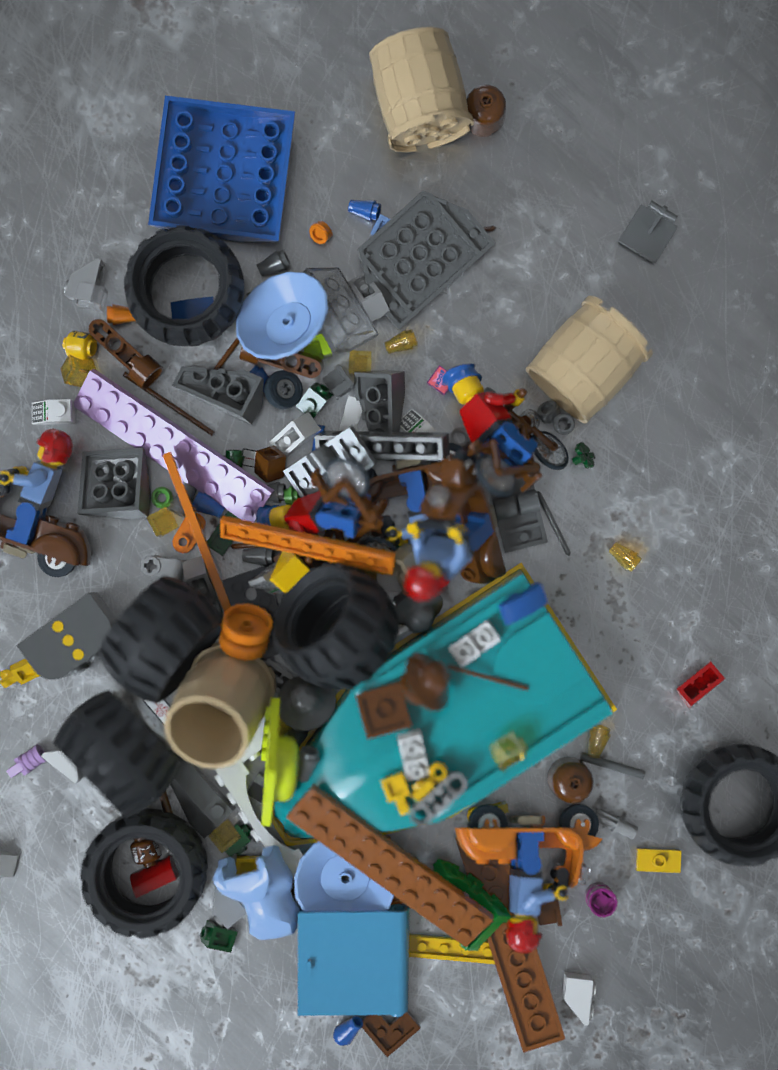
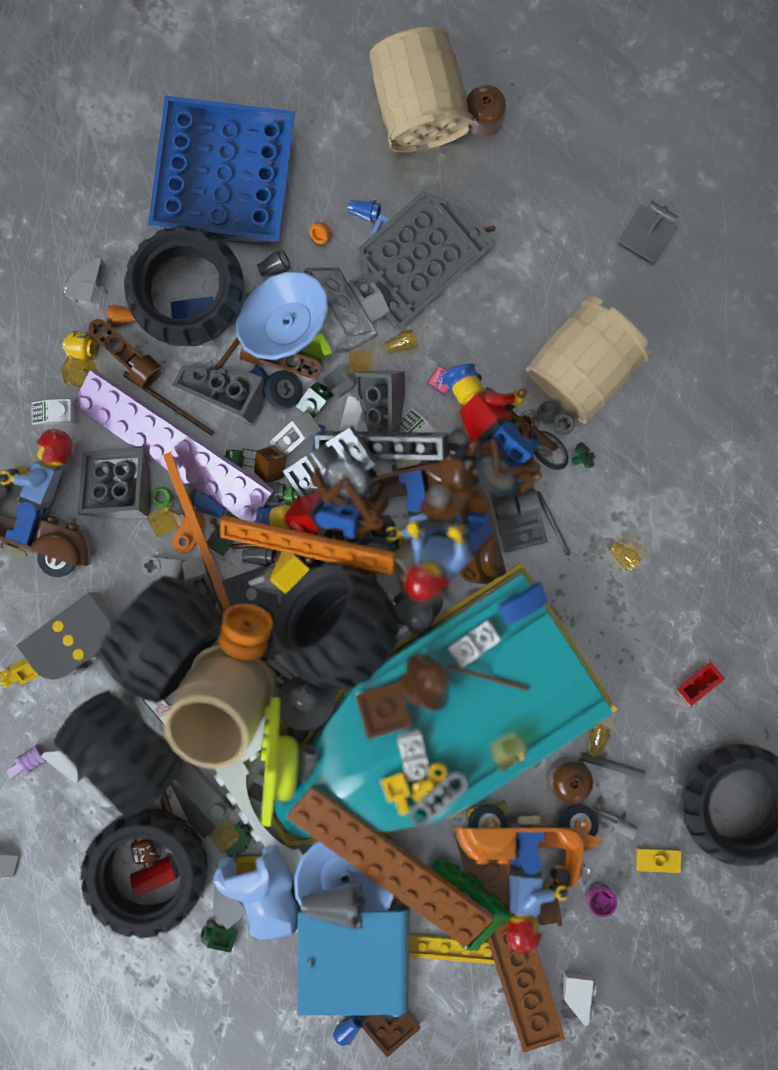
(336, 905): none -> dark grey cone

